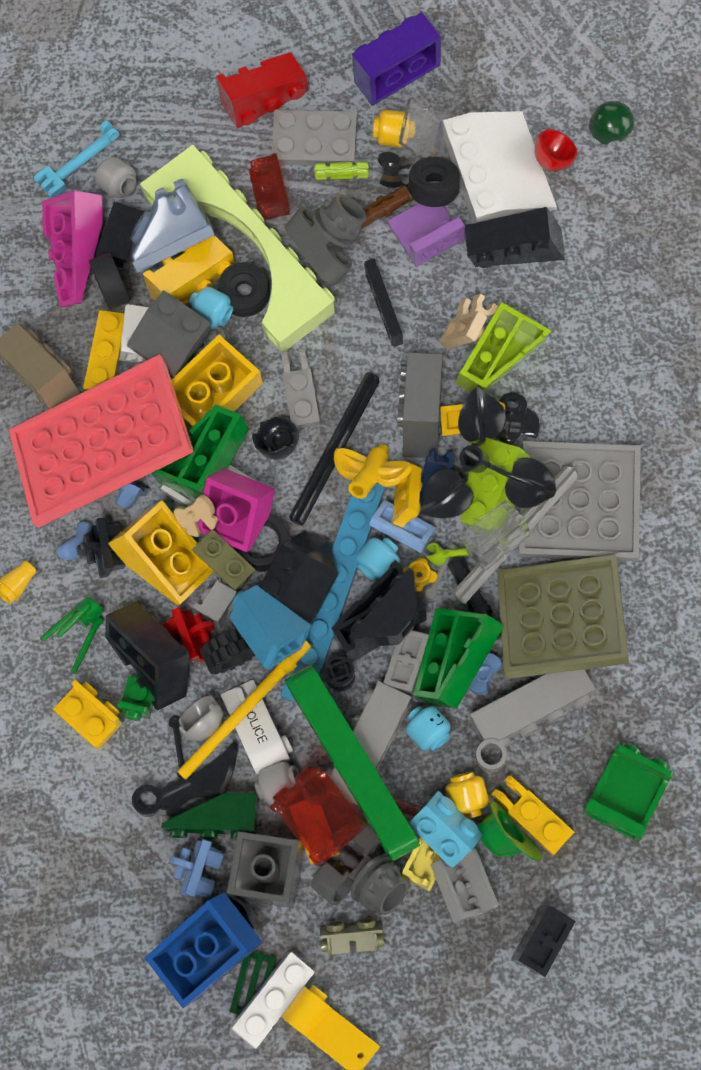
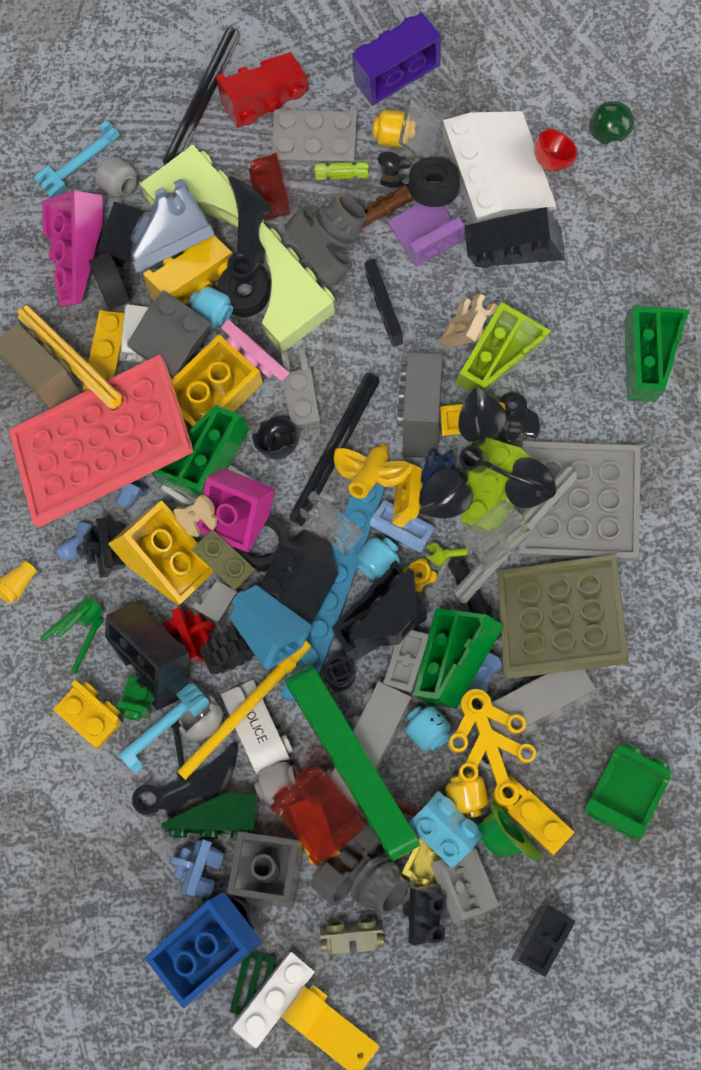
(75, 362): none -> yellow axle
(191, 700): none -> medium azure hinge
(202, 95): none -> black axle
(251, 212): none -> black piece
(253, 352): none -> bright pink plate
(331, 524): none -> clear hinge
(424, 914): none -> black hips
(489, 742): none -> yellow plant
(650, 349): none -> green wedge

